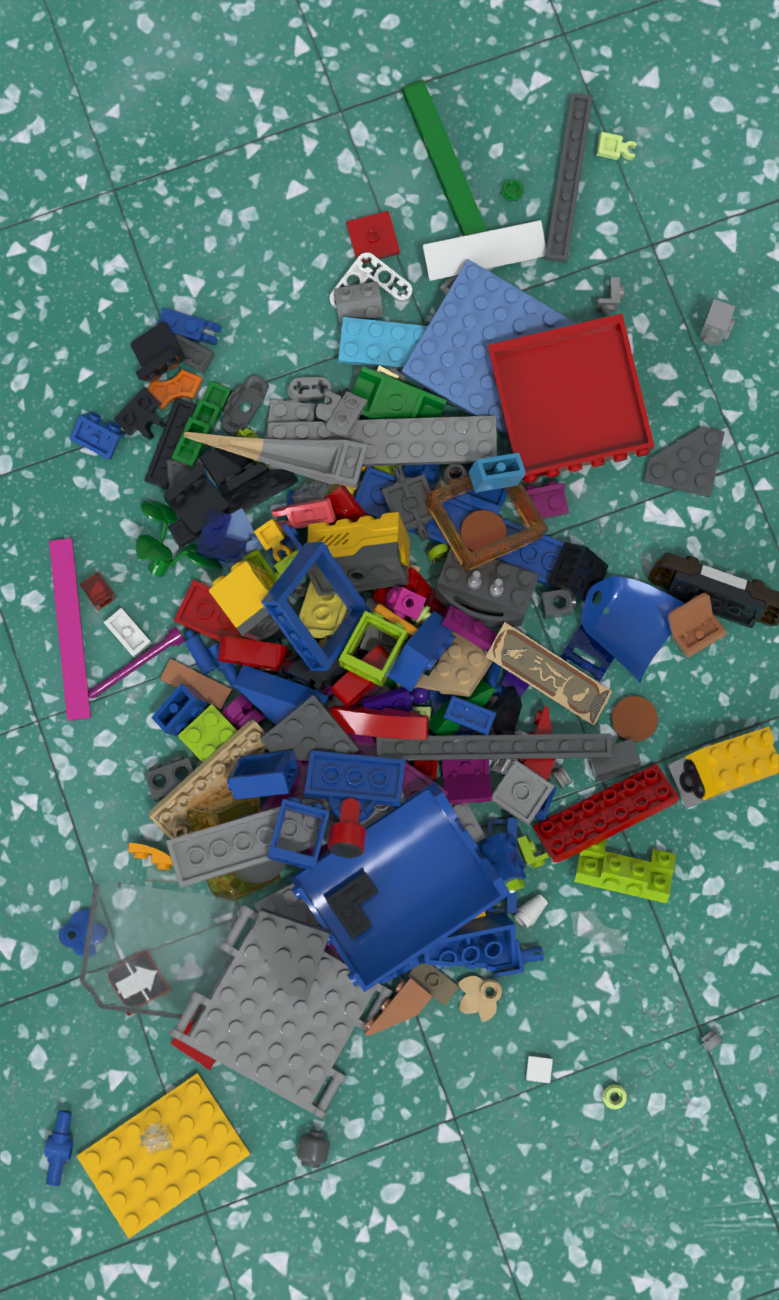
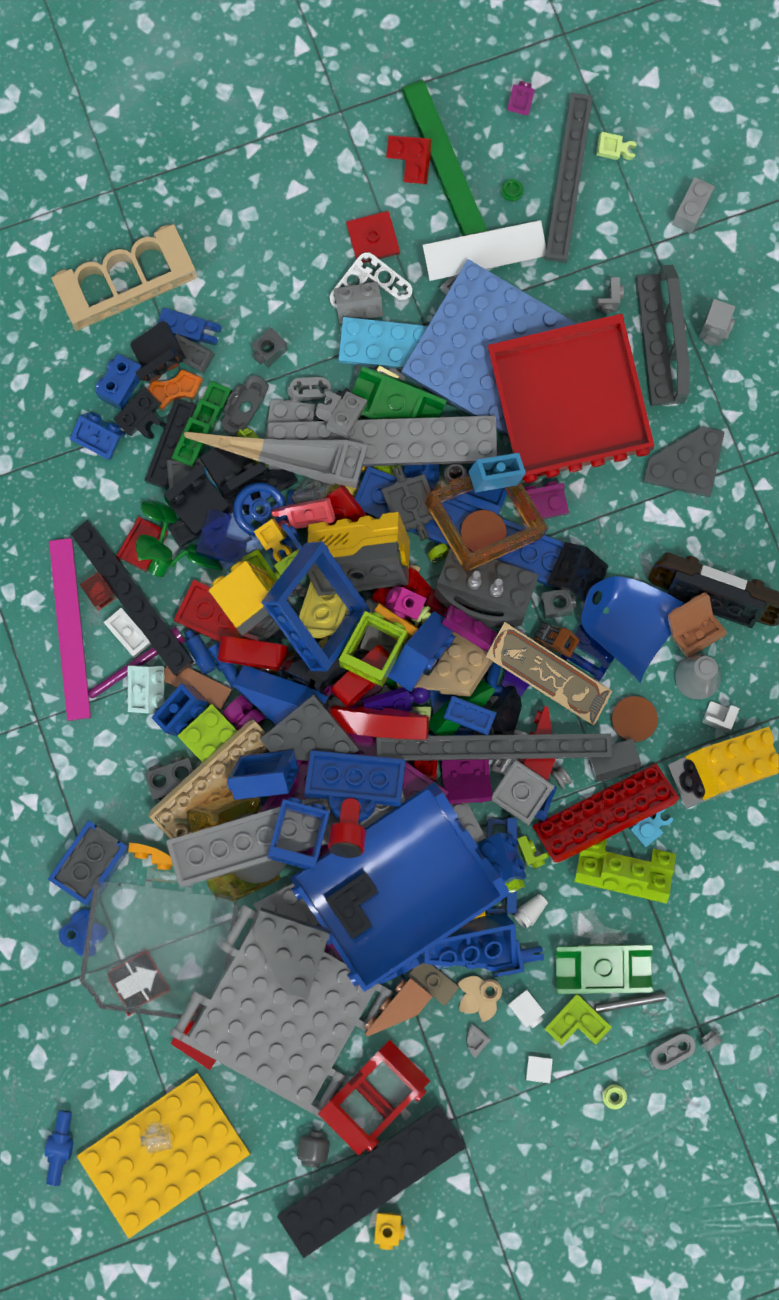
(89, 859): none -> dark grey piece
(118, 382): none -> blue brick
(128, 549): none -> red plate
(132, 598): none -> black plate
(145, 688): none -> light aqua bracket
(166, 242): none -> tan fence
(244, 498): none -> blue plate
(272, 339): none -> dark grey brick
(371, 1181): none -> black brick
(376, 1099): none -> red window
(388, 1230): none -> yellow brick
(415, 152): none -> red plate
(476, 1040): none -> light grey tile
(521, 98): none -> magenta bracket
(526, 1009): none -> white brick
(555, 639): none -> dark orange leg
(575, 1016): none -> lime plate
(603, 968): none -> piece
(630, 1002): none -> flat silver bar
(648, 829): none -> medium azure plate
(655, 337): none -> dark grey plate
(672, 1052): none -> light grey plate
(693, 205): none -> light grey brick
(698, 676): none -> light grey cone
(720, 716): none -> white panel

